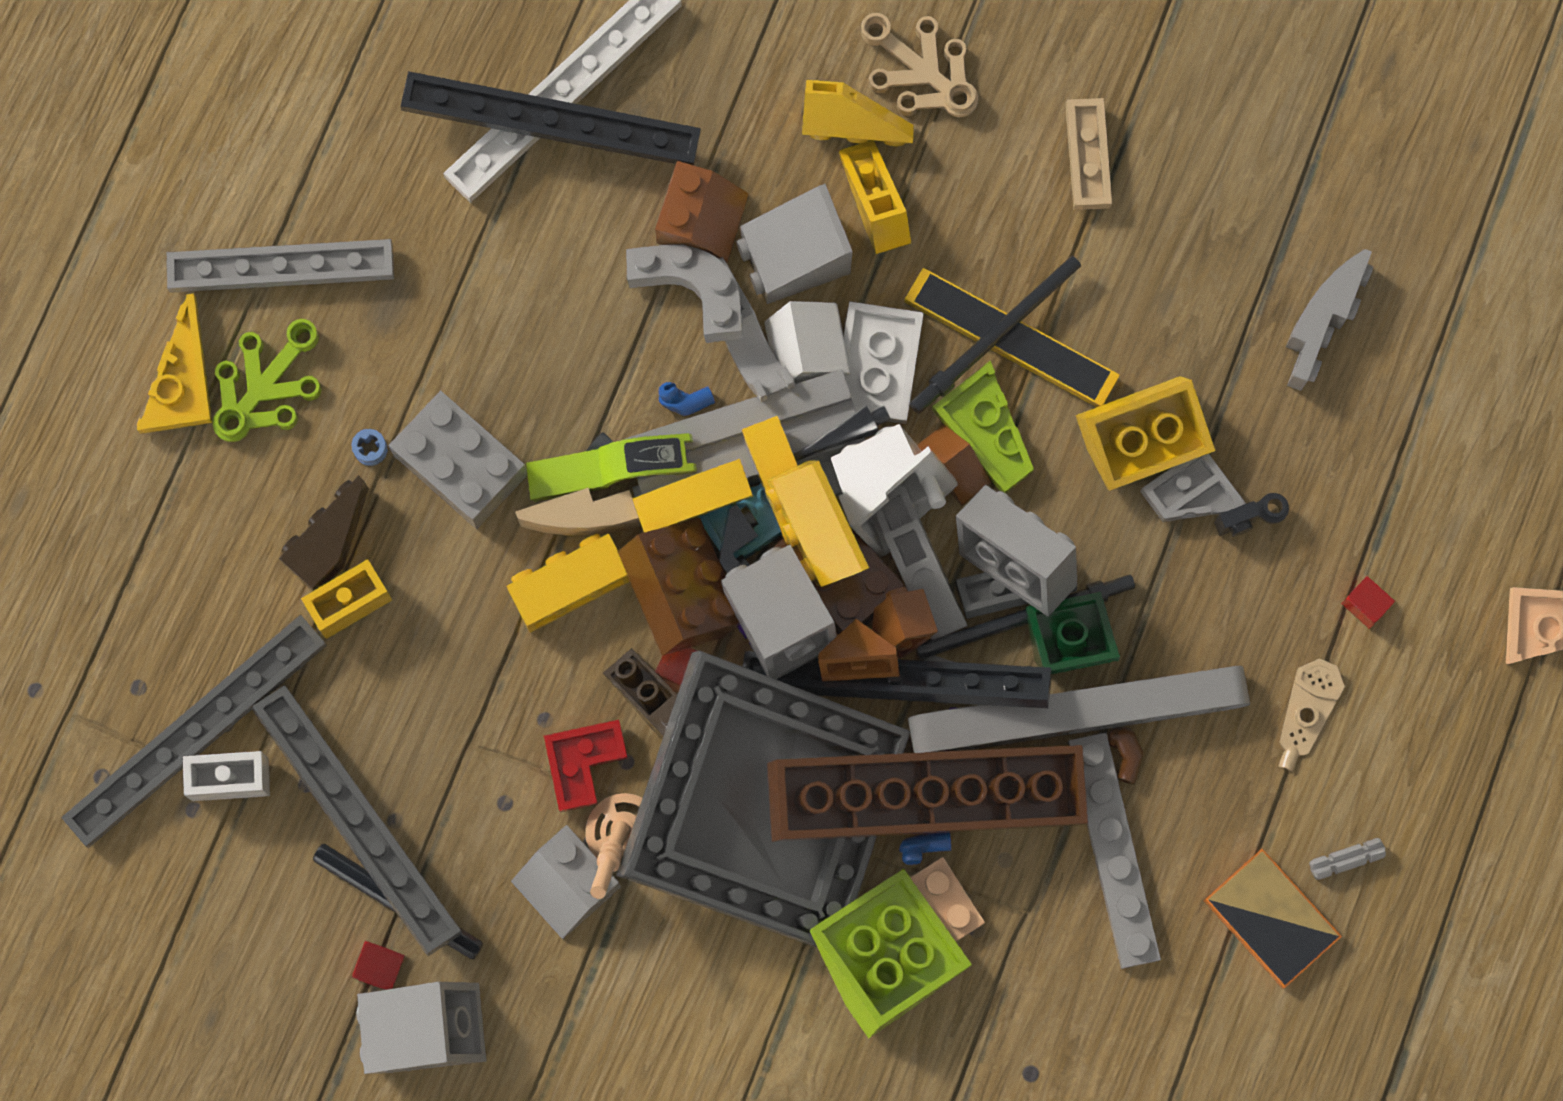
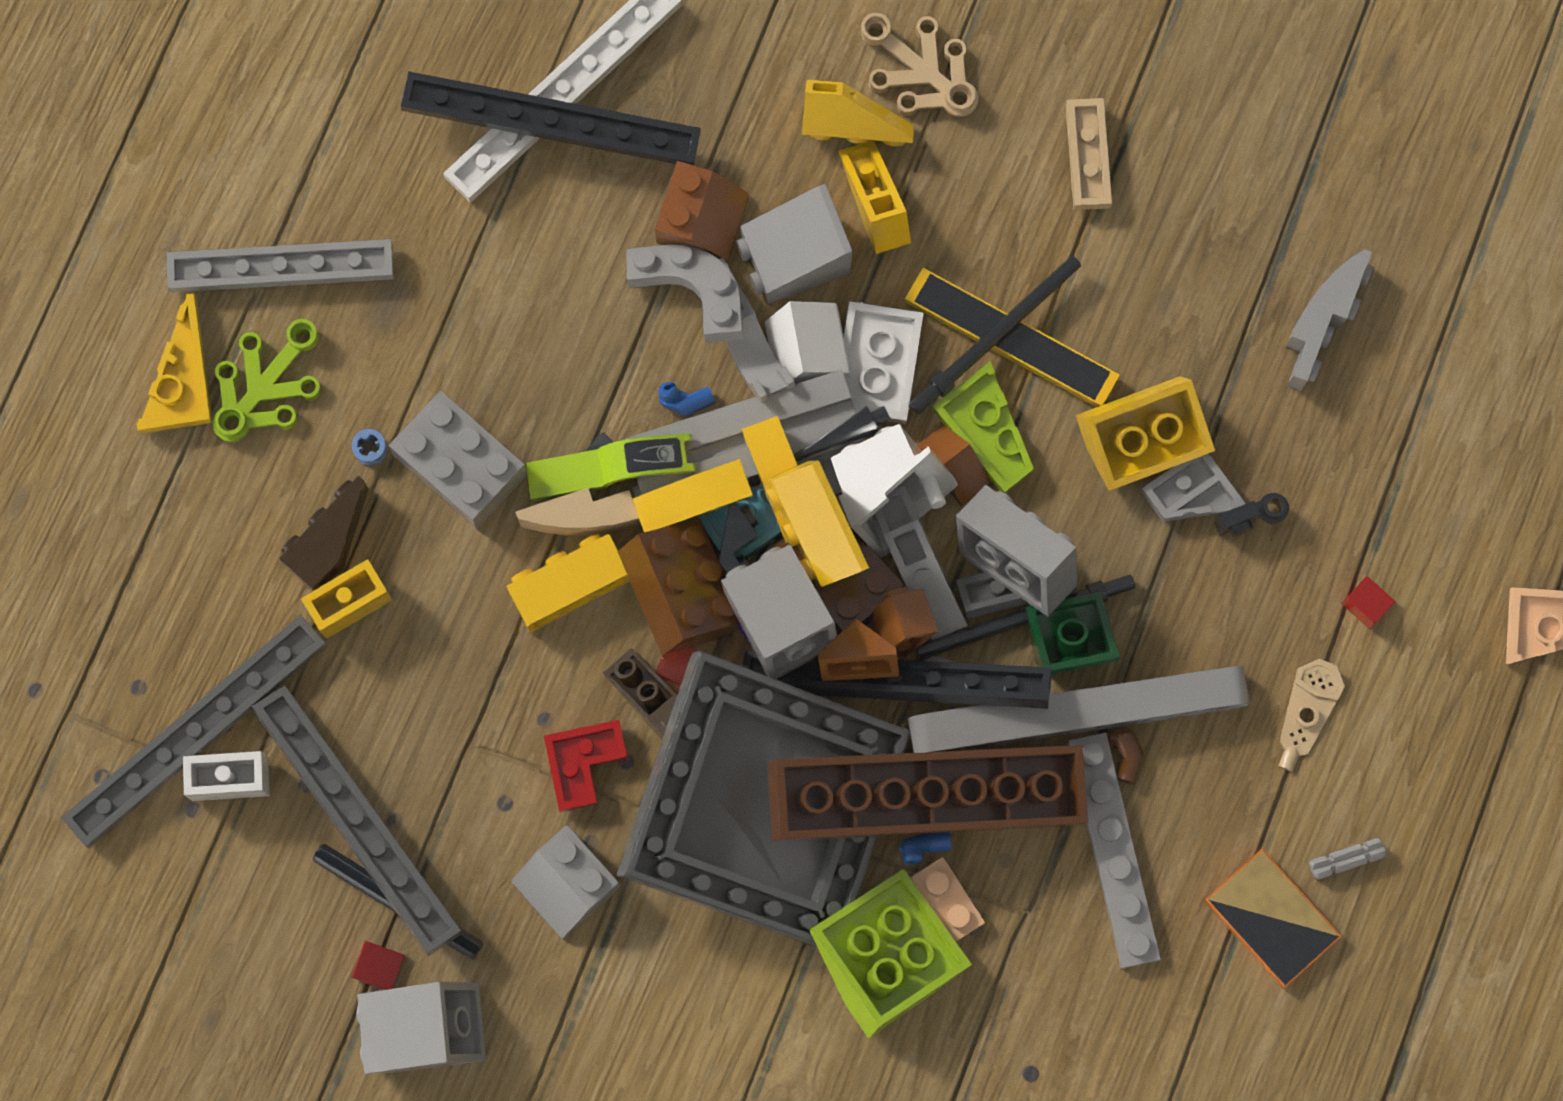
(609, 848): light nougat dish -> none

